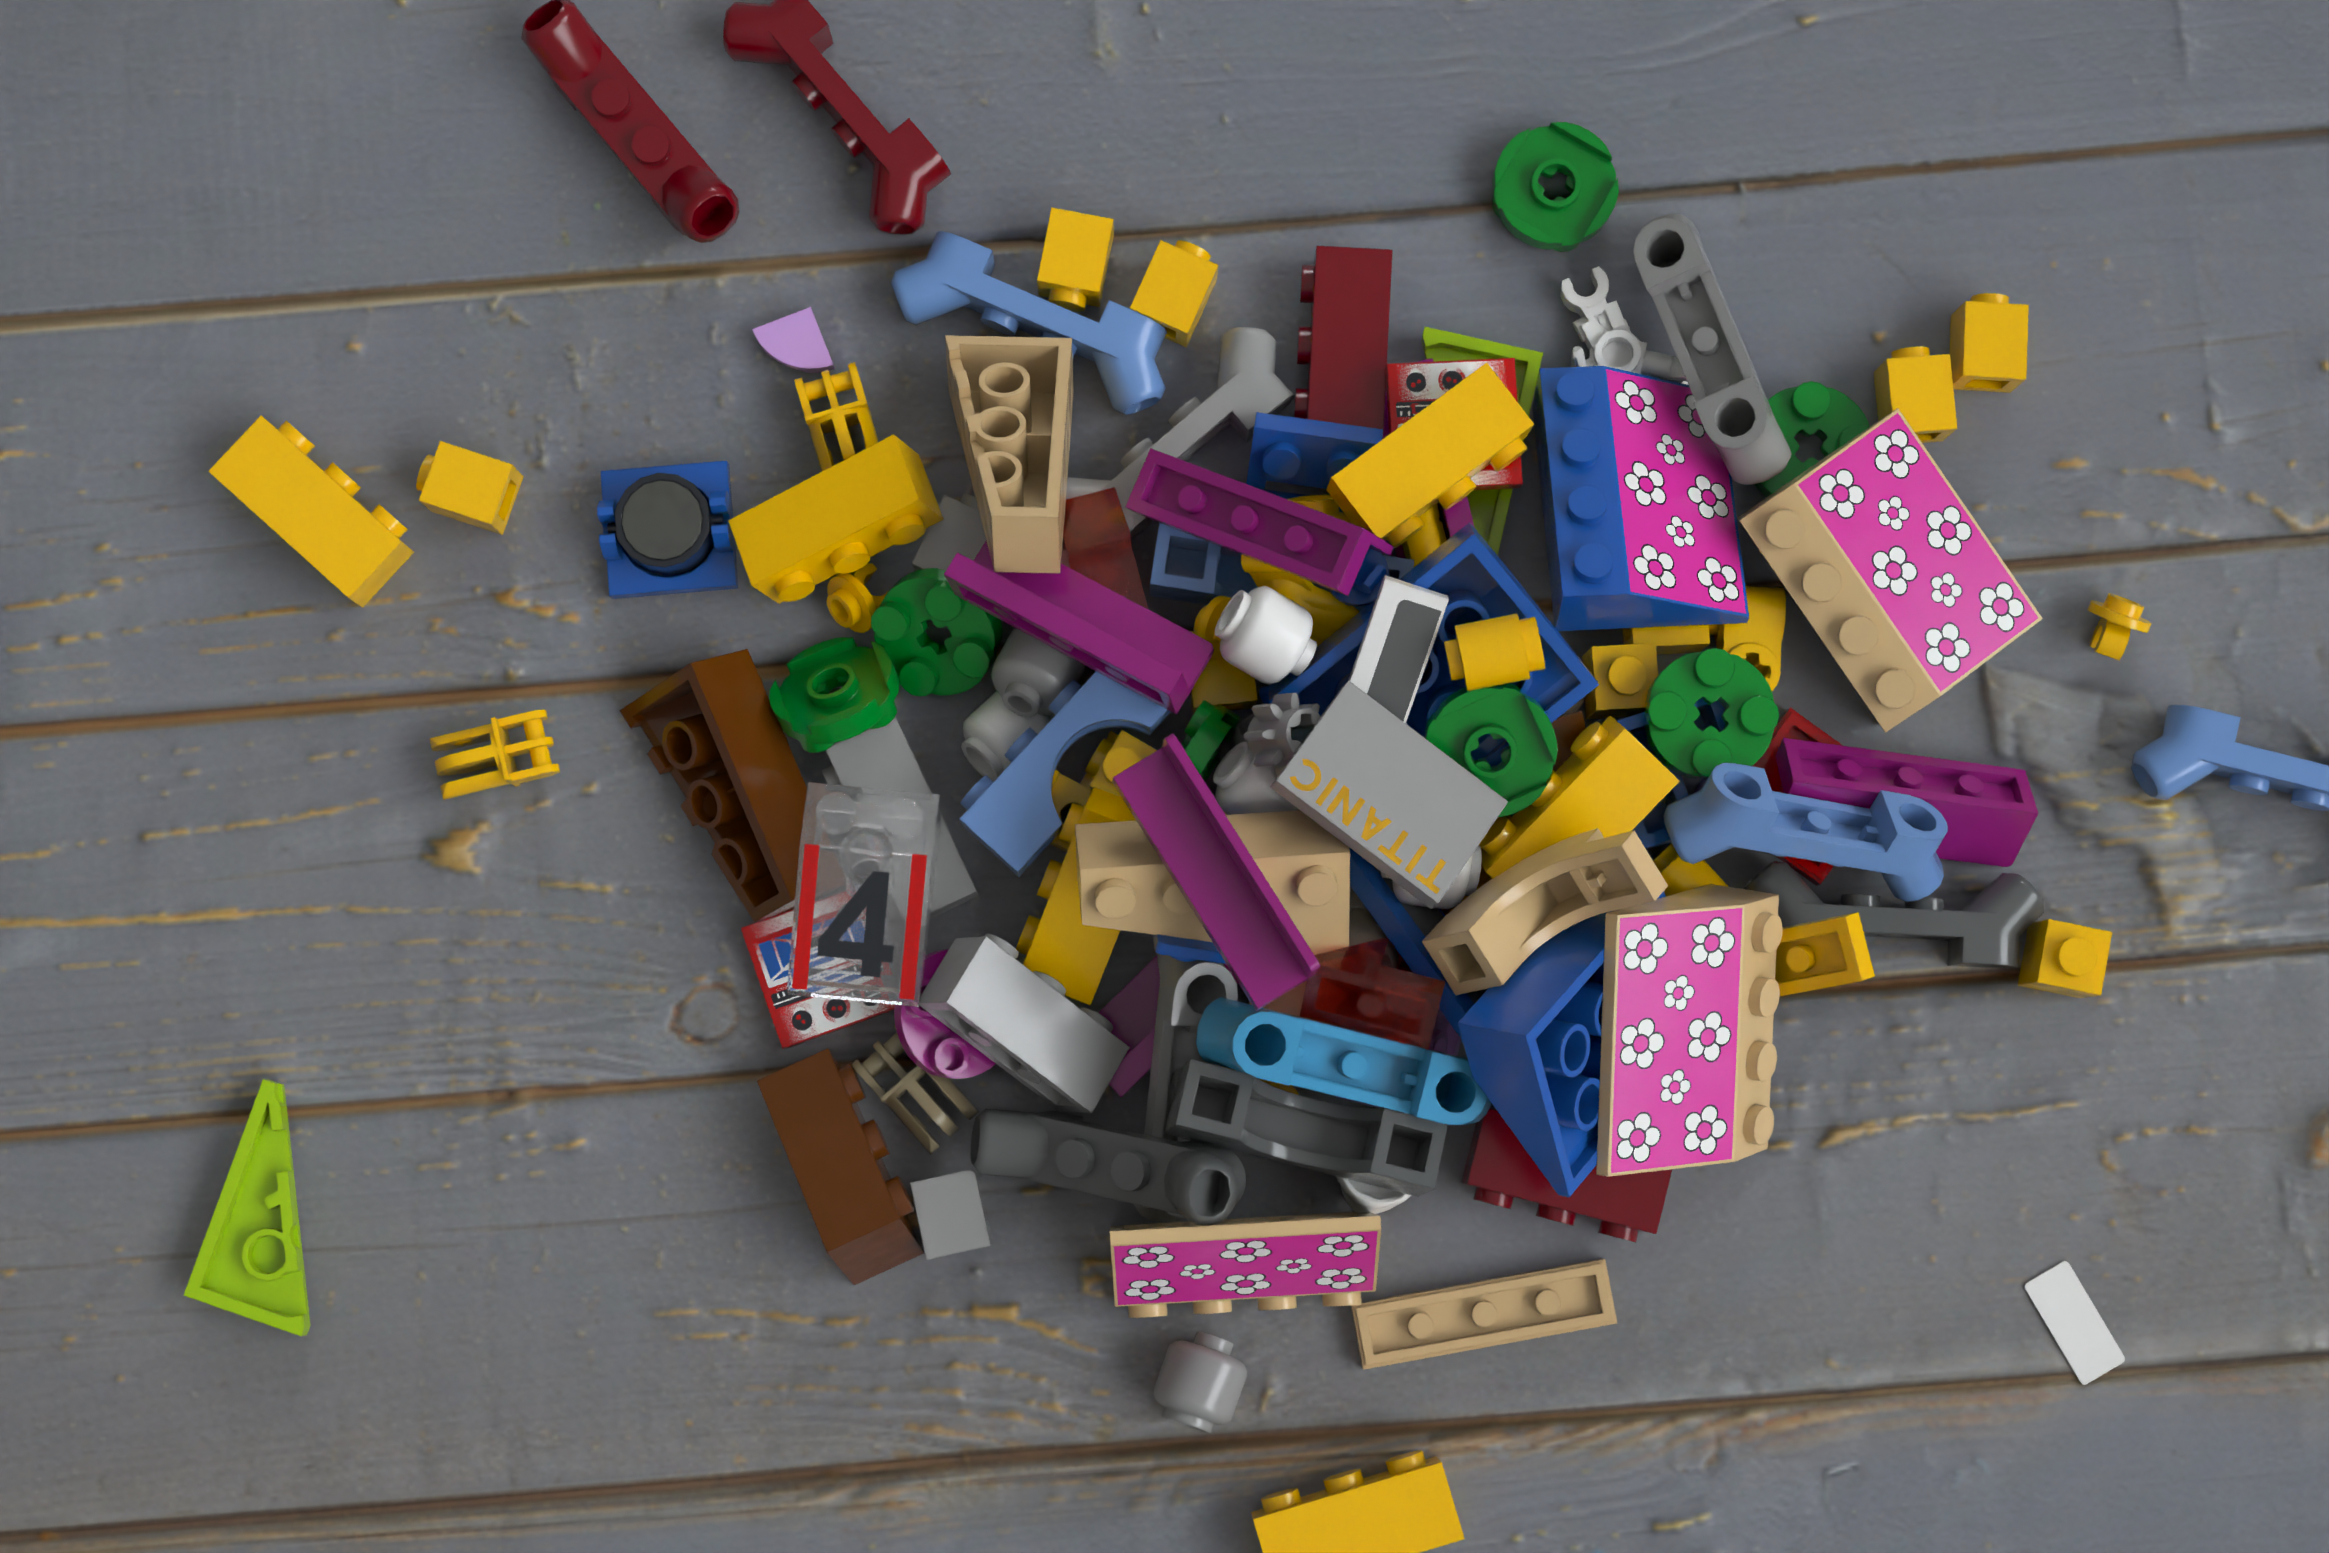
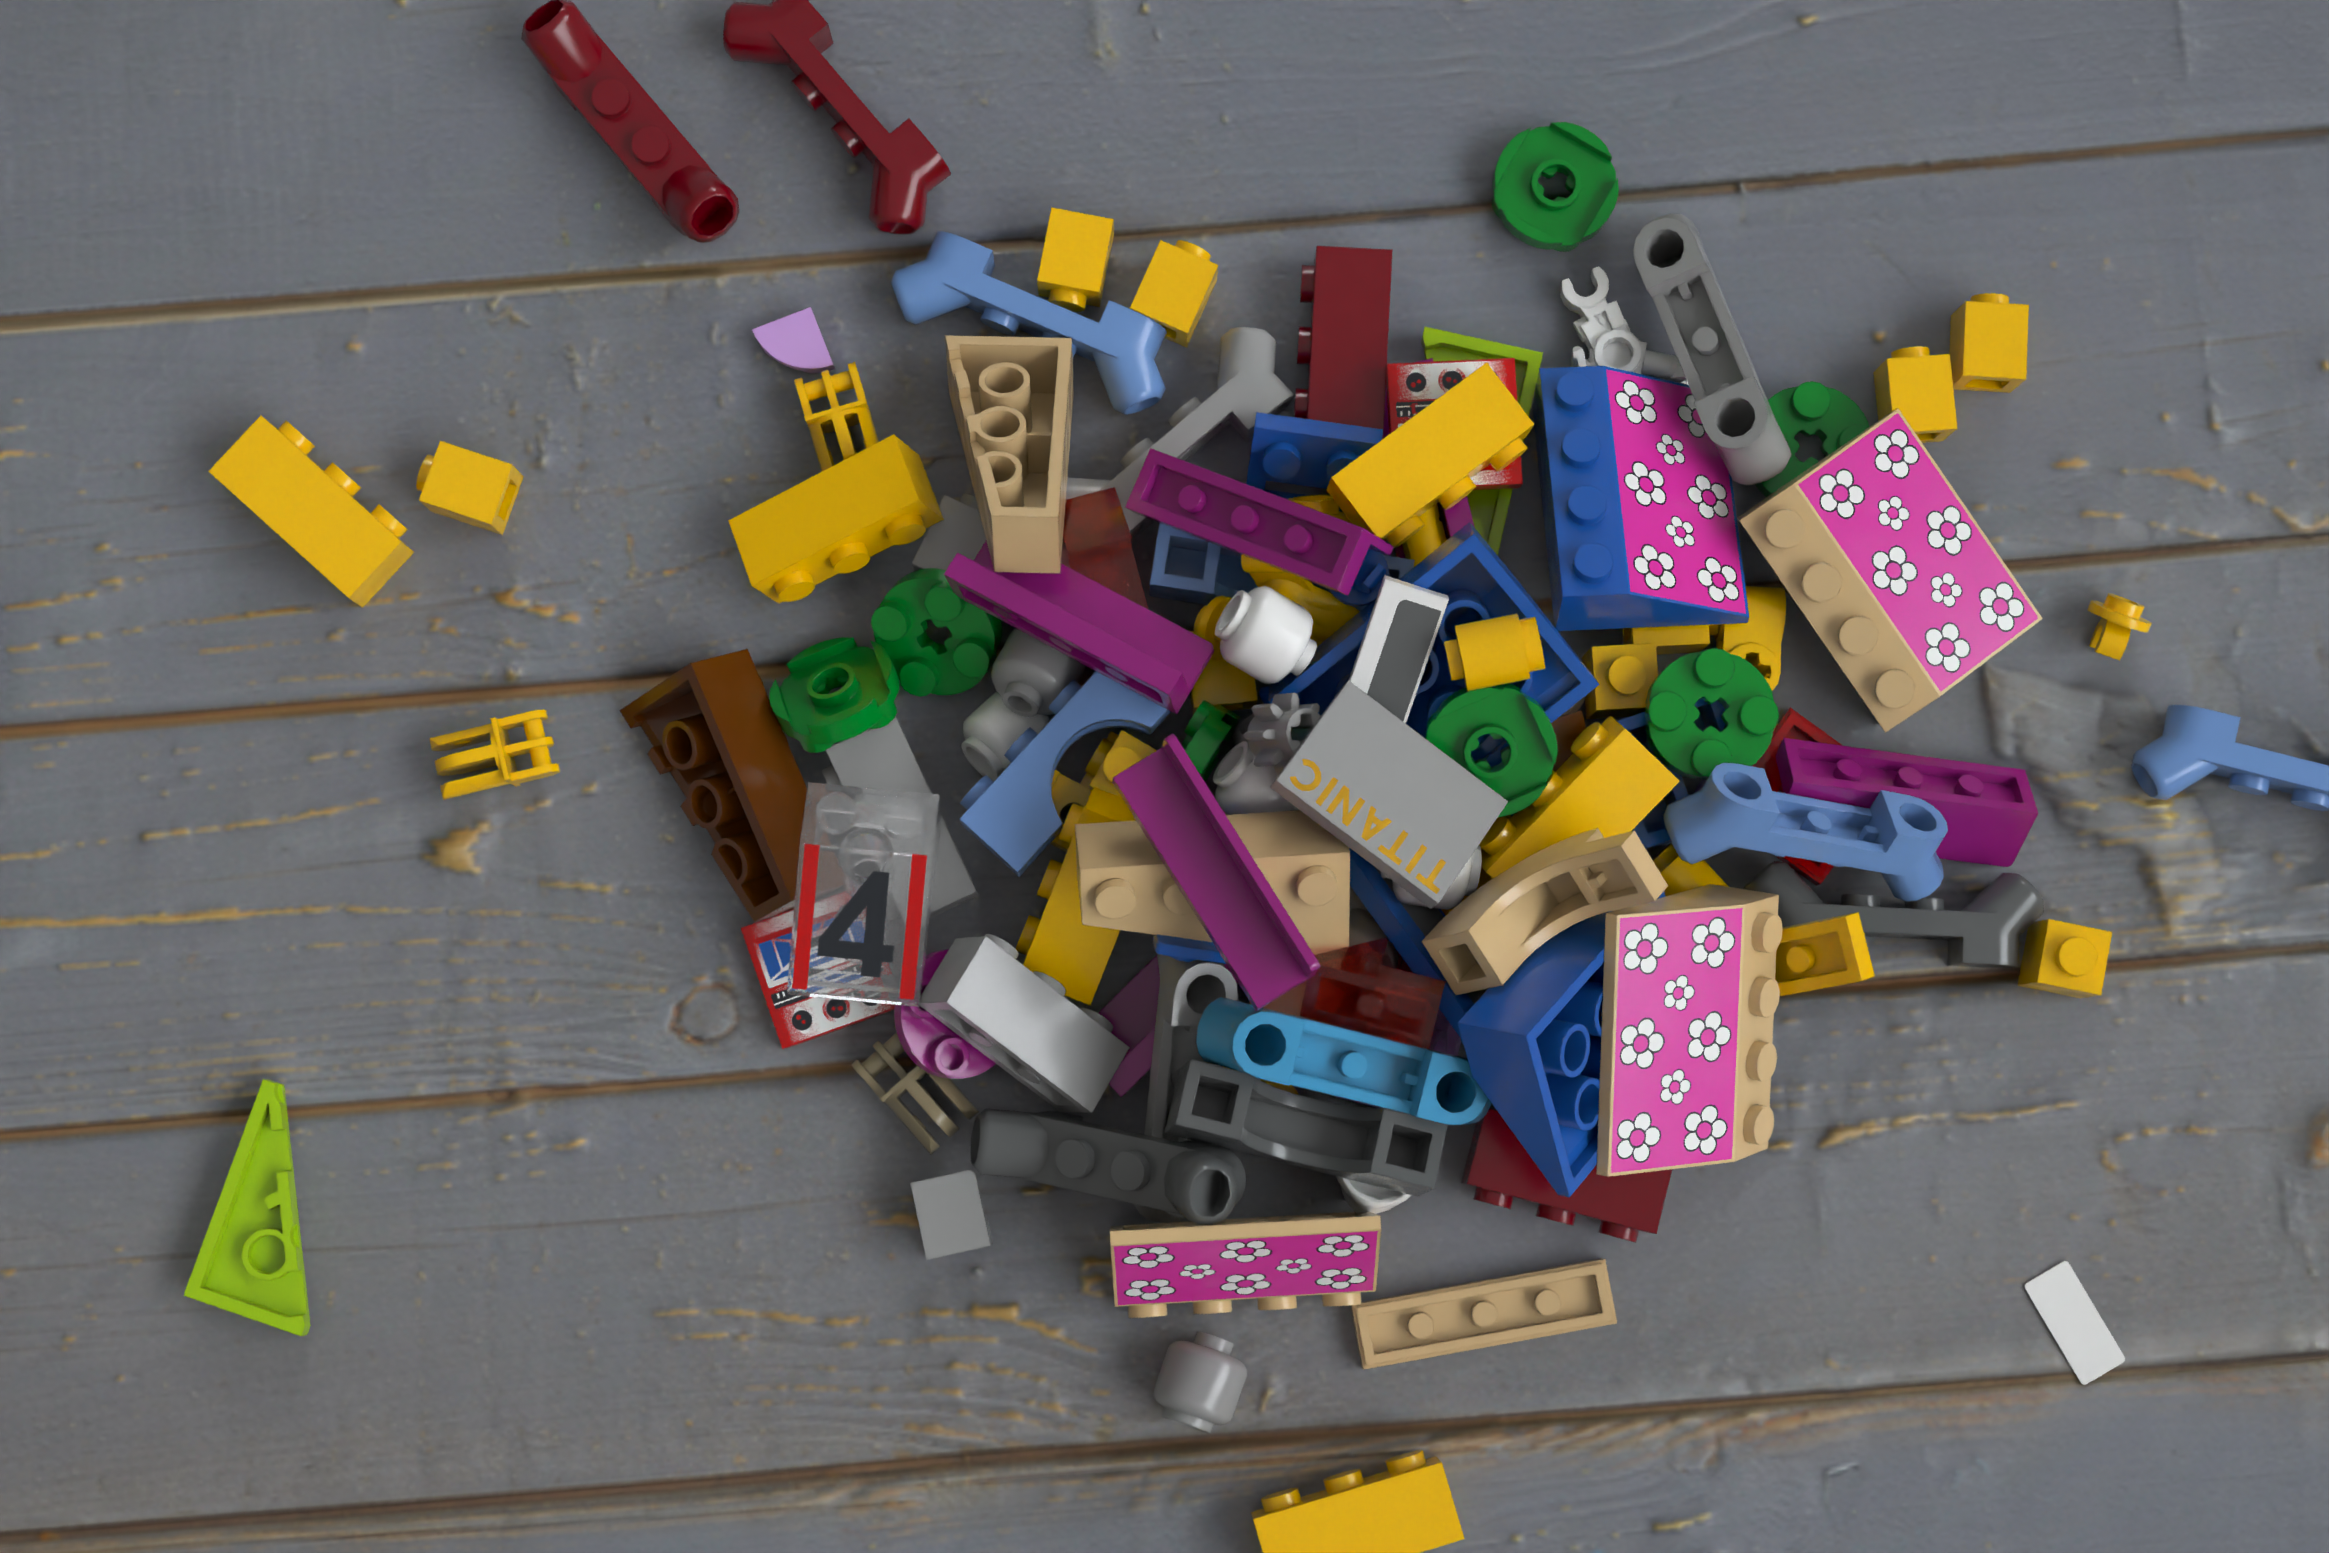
(668, 526): piece -> none
(841, 1166): reddish brown wedge -> none
(851, 601): yellow plate -> none

